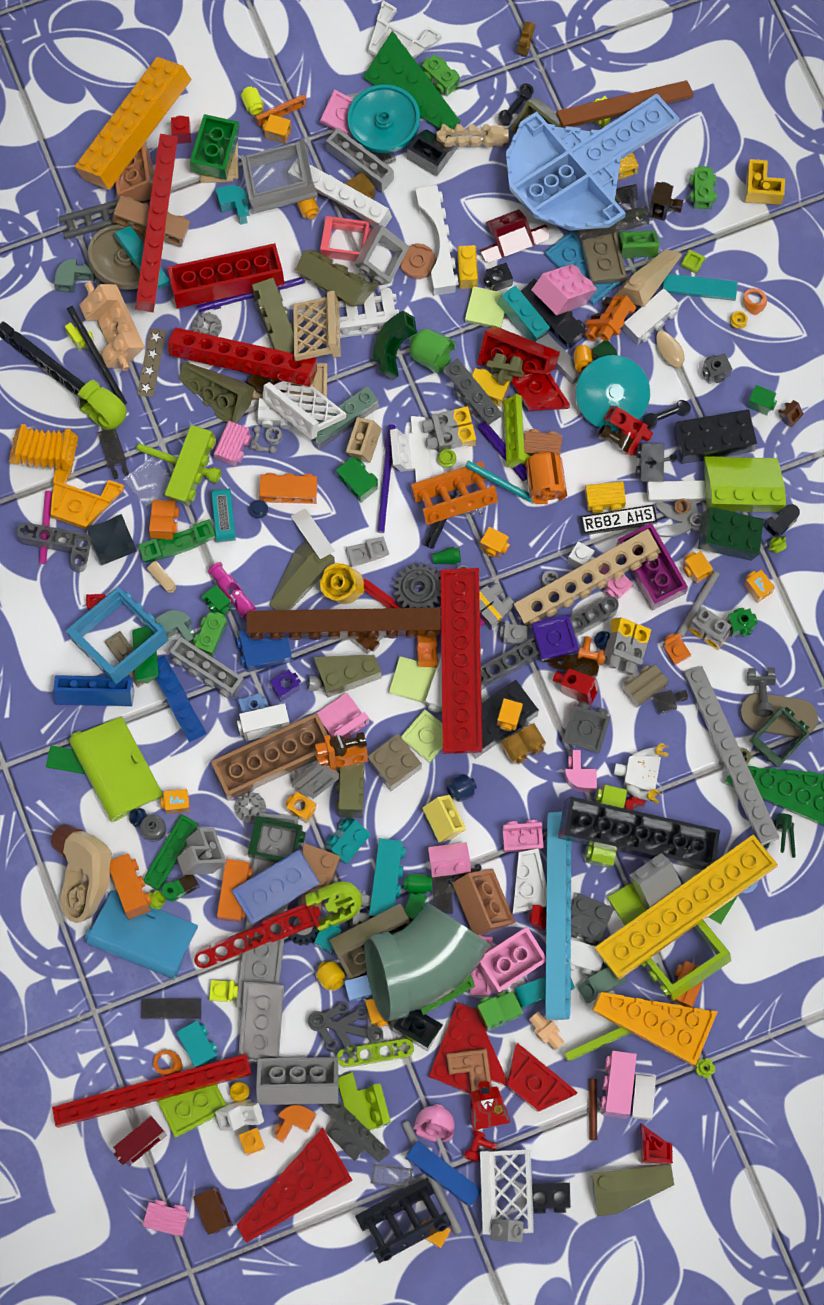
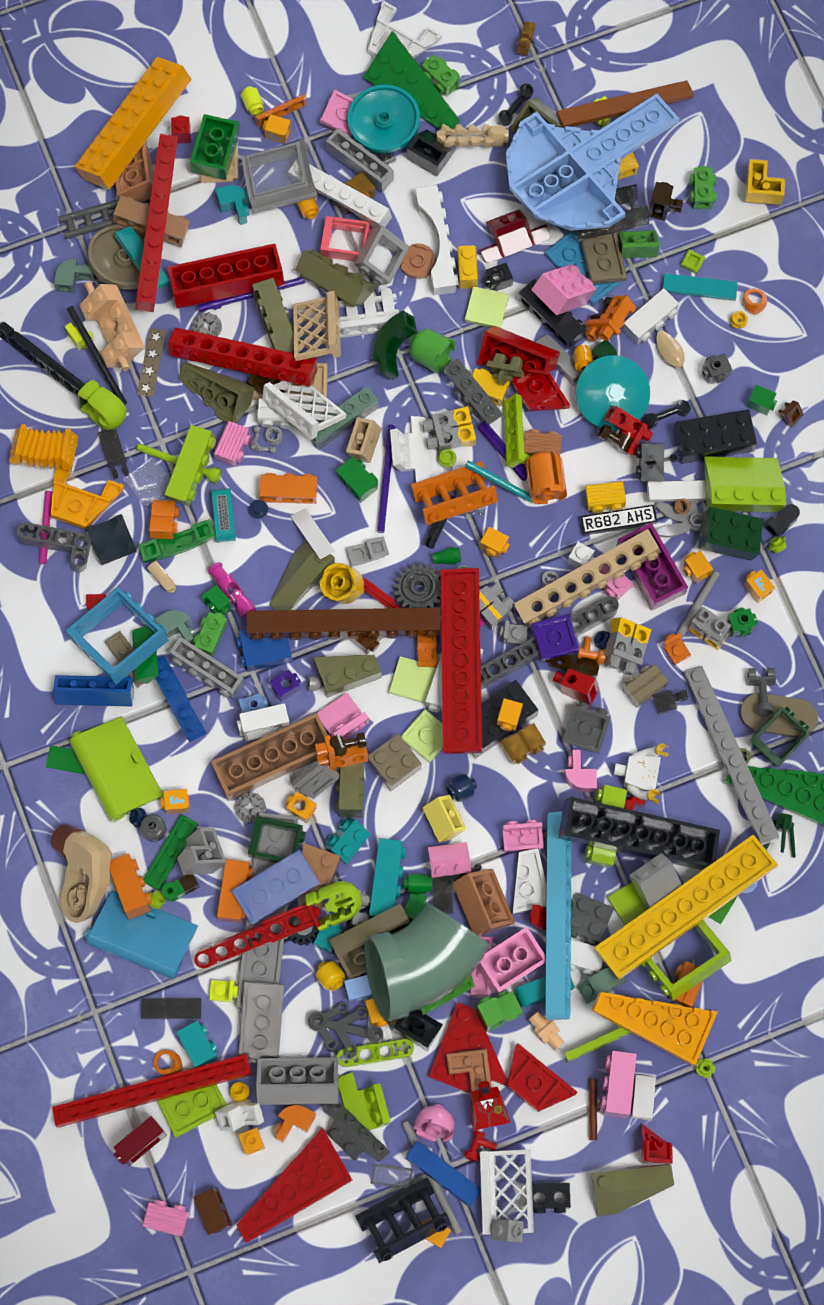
(523, 314): teal brick -> none
(646, 281): tan wedge -> none

